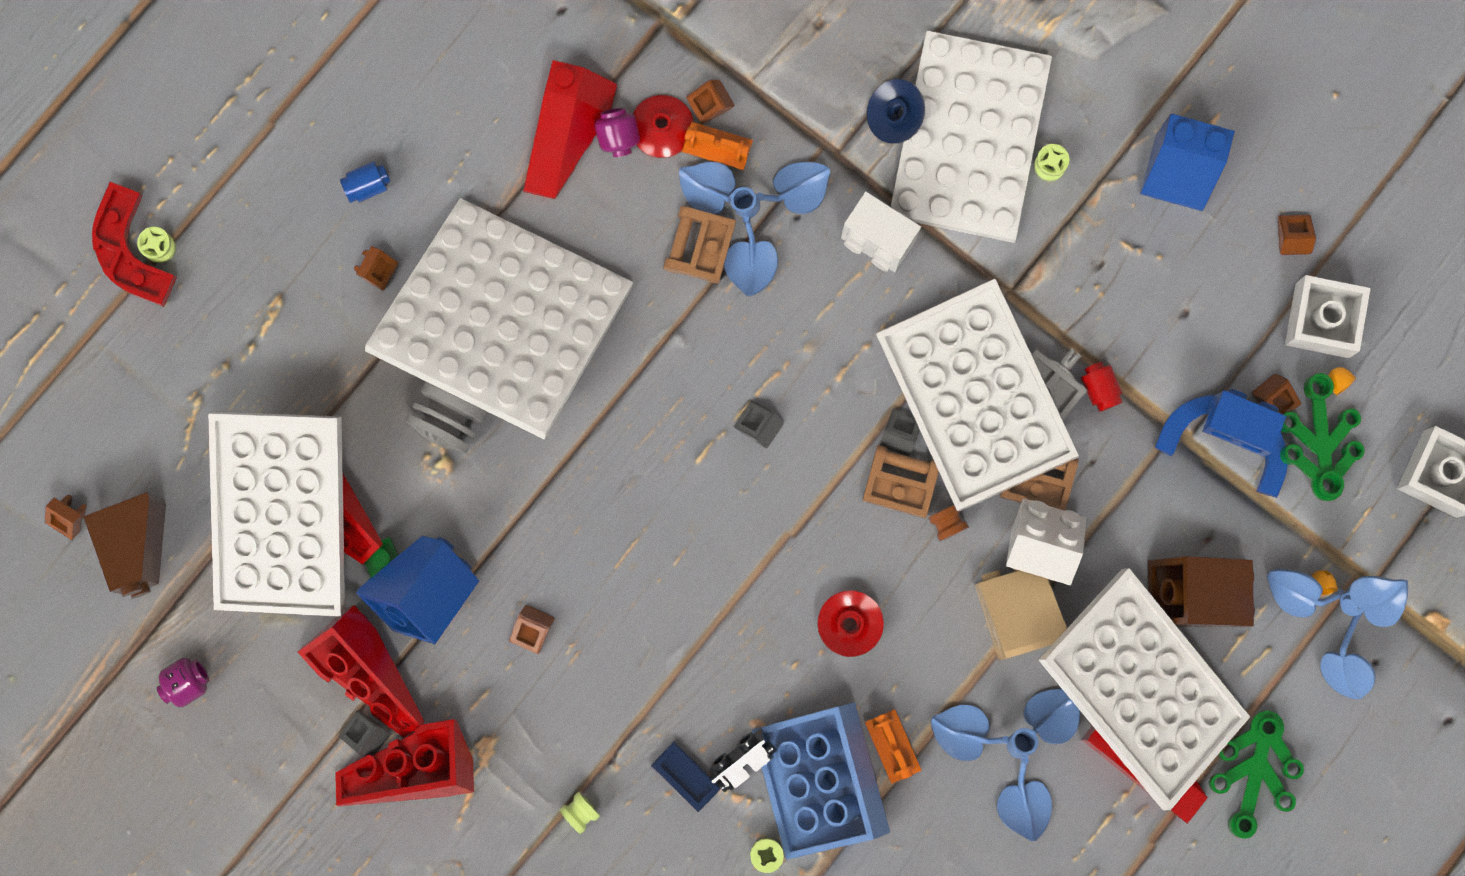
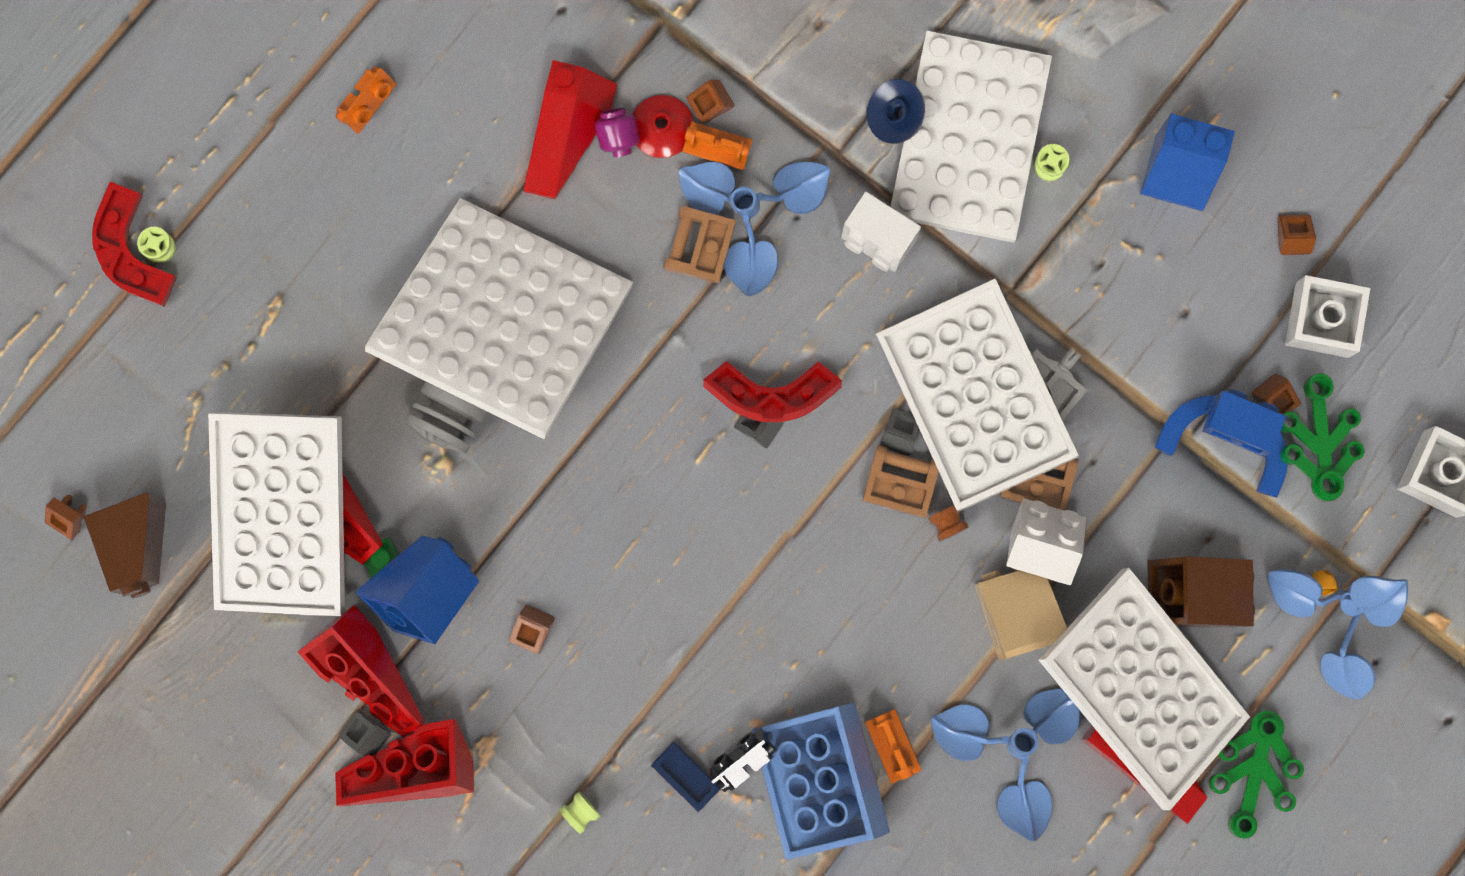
(182, 682): magenta head -> none
(365, 182): blue brick -> none
(374, 89): none -> orange hinge
(376, 268): dark orange tile -> none
(766, 850): yellowish green wheel -> none
(769, 403): none -> red plate
(867, 618): red dish -> none
(1102, 386): red brick -> none
(1341, 379): light orange hinge -> none

